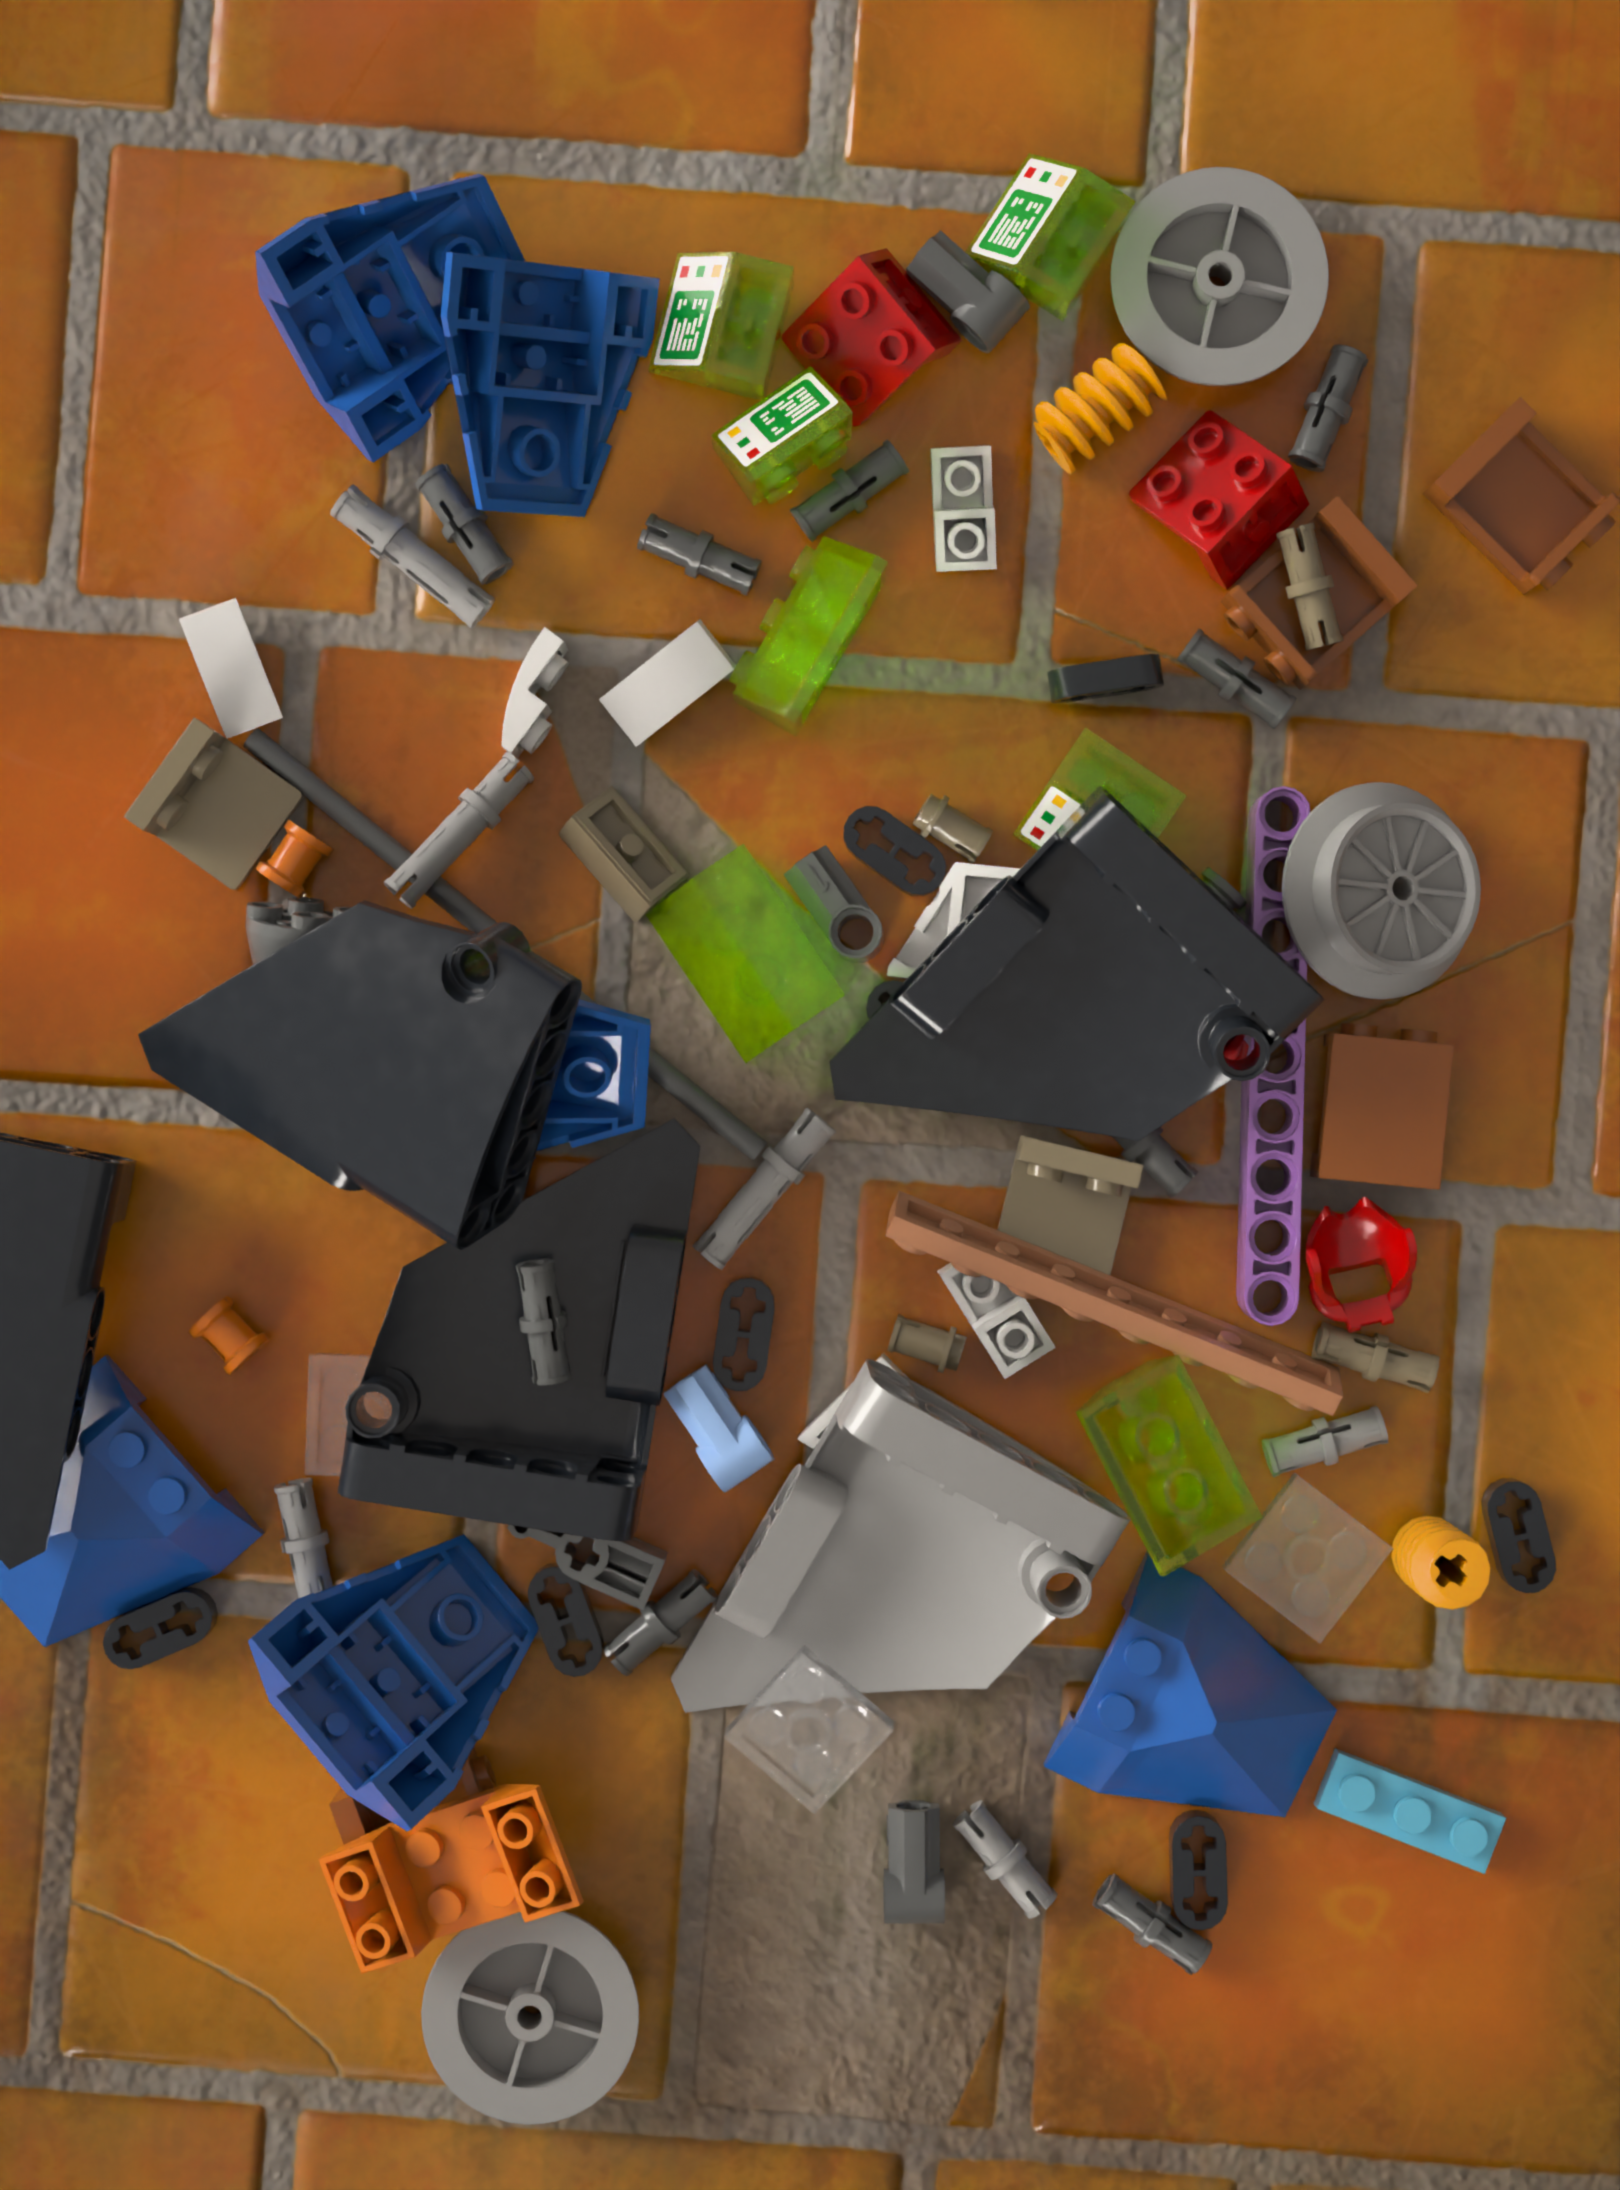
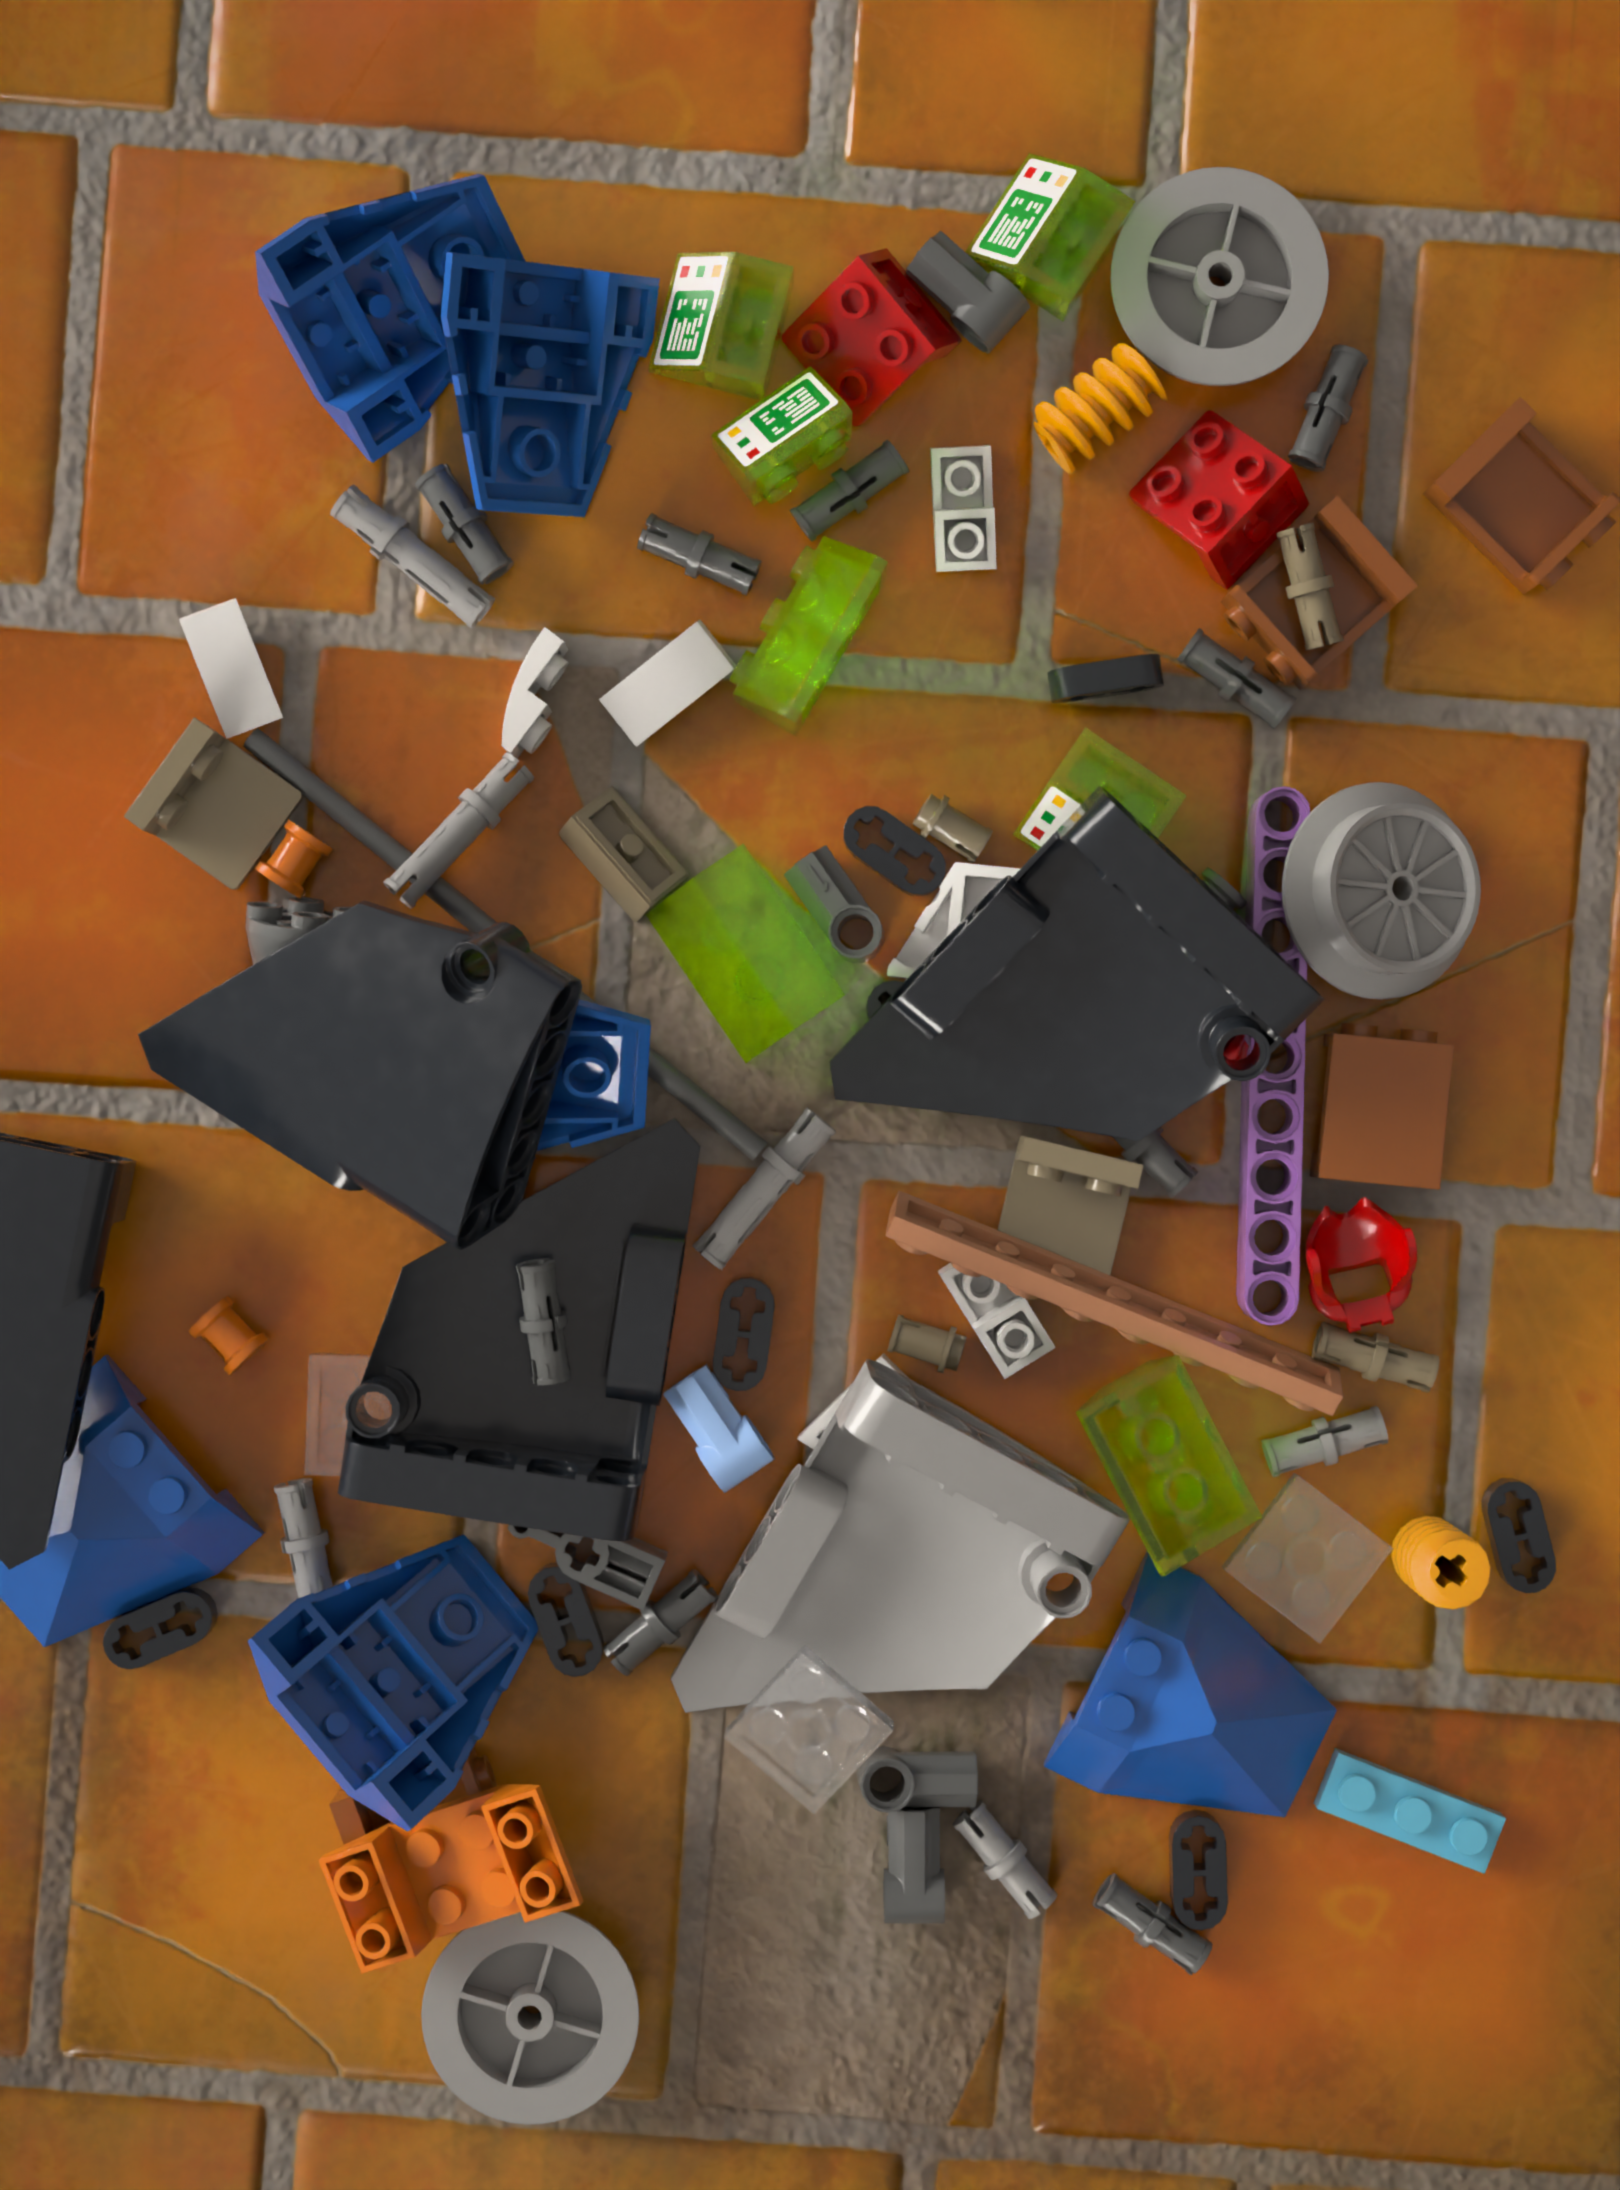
(925, 1780): none -> dark grey piece

